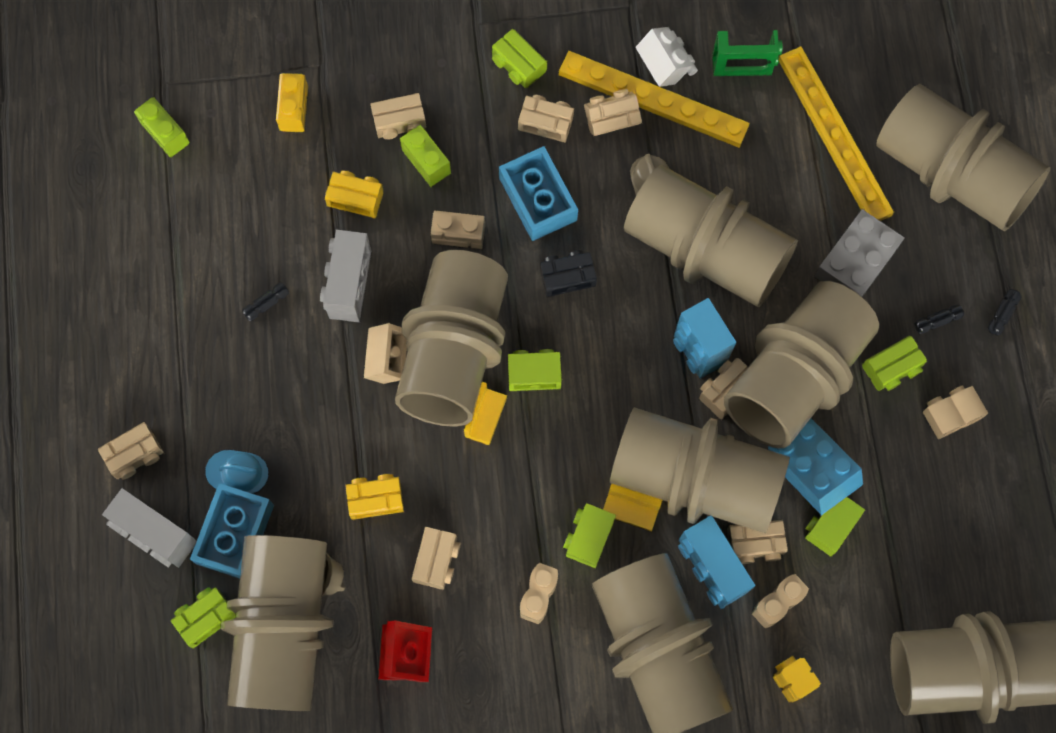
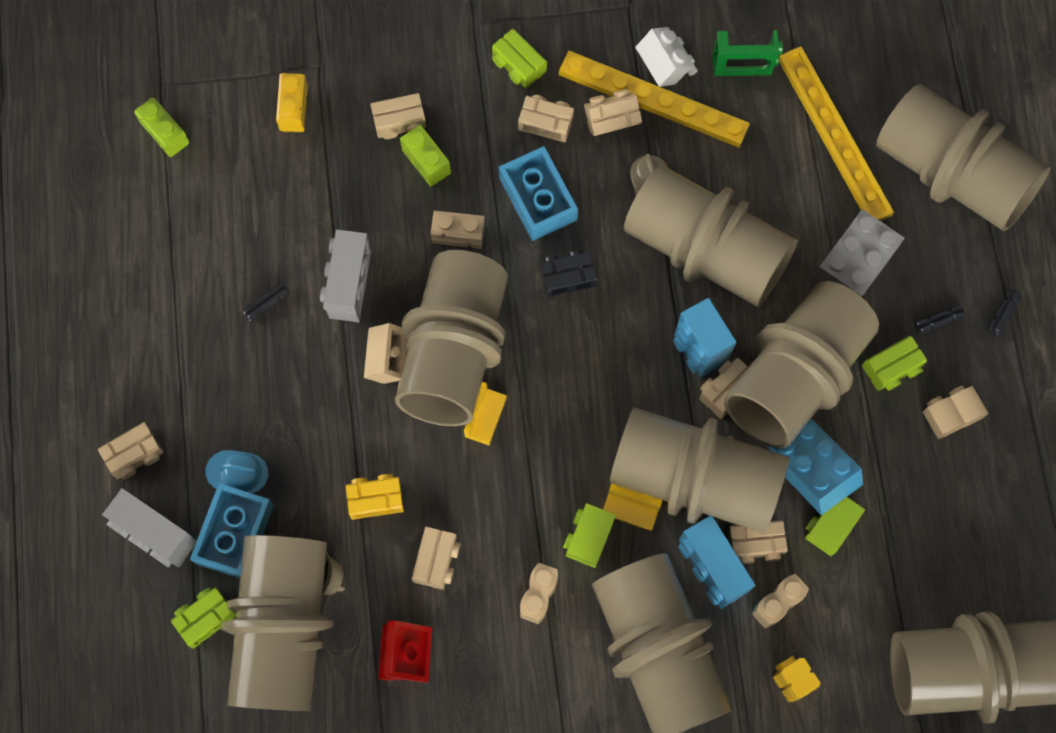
(354, 194): yellow brick -> none
(534, 370): lime brick -> none

